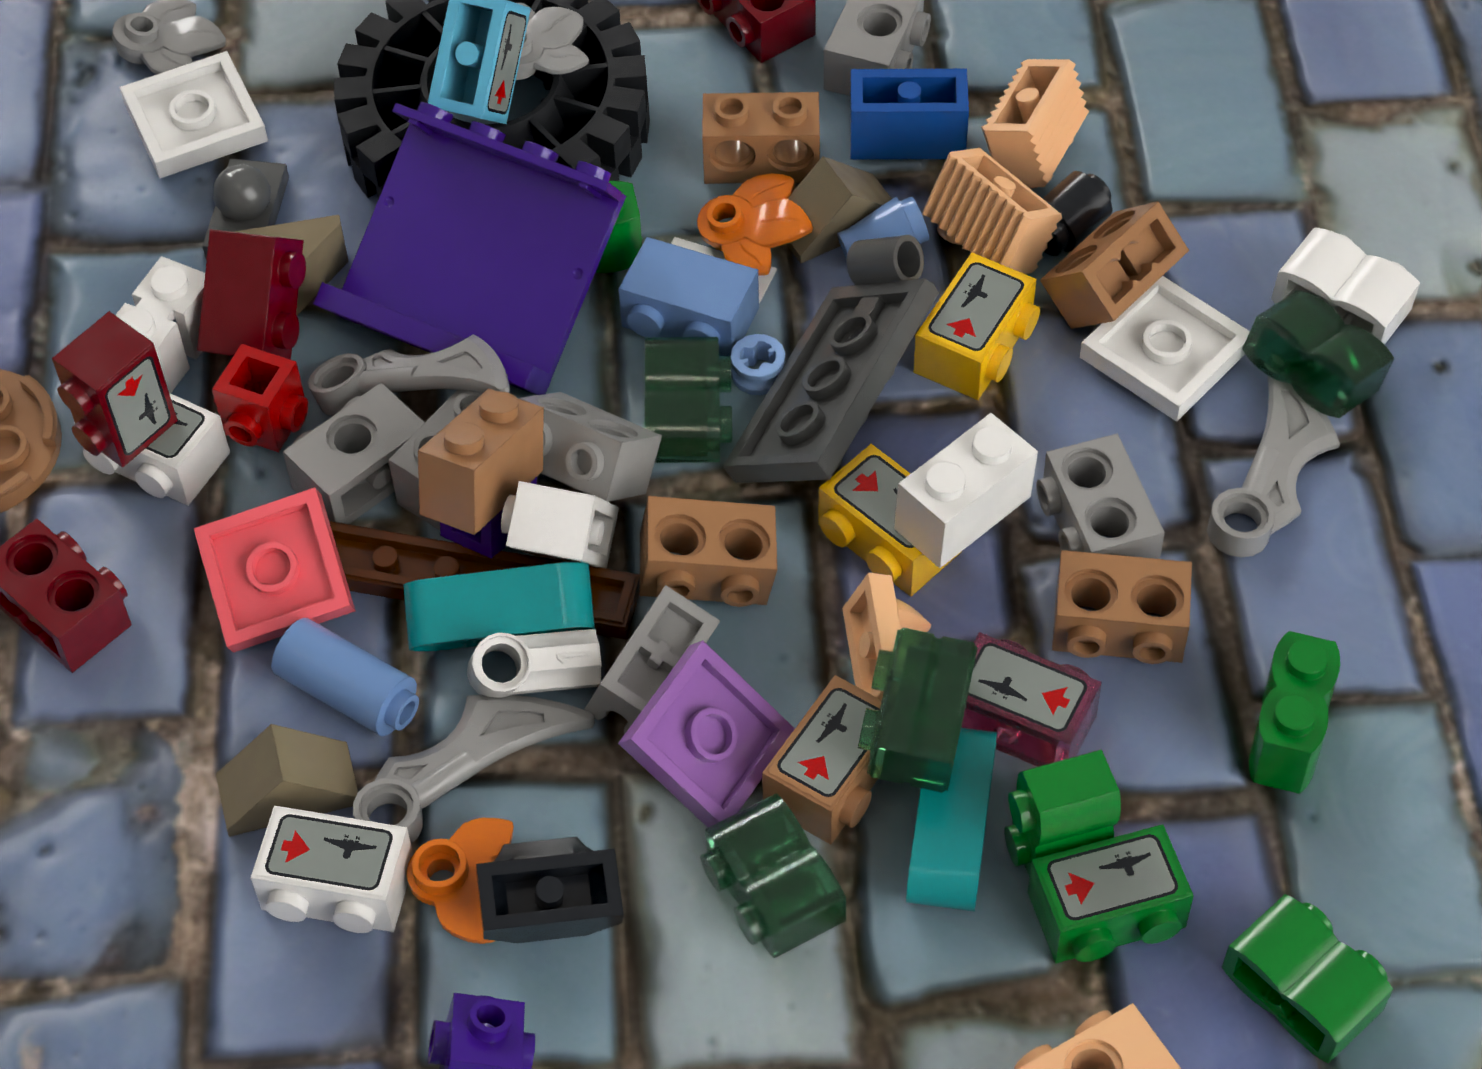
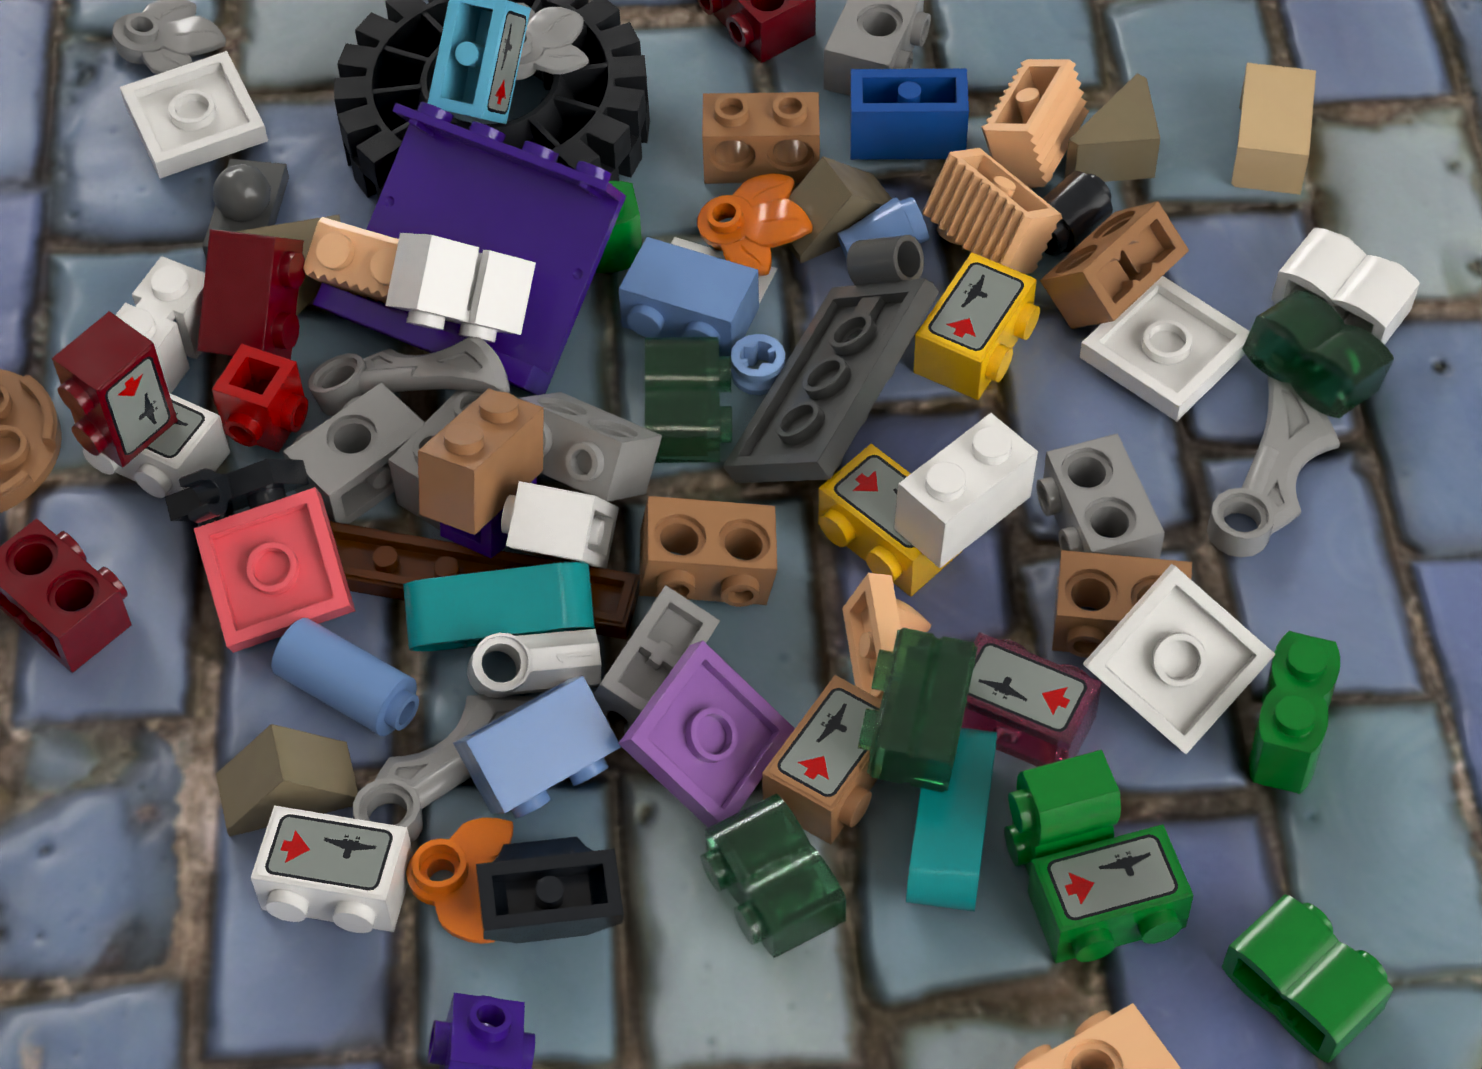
(218, 495): none -> black plate
(351, 259): none -> light nougat brick
(459, 285): none -> white piece
(538, 747): none -> medium blue brick
(1119, 138): none -> dark tan slope
(1179, 658): none -> white plate
(1274, 128): none -> tan panel

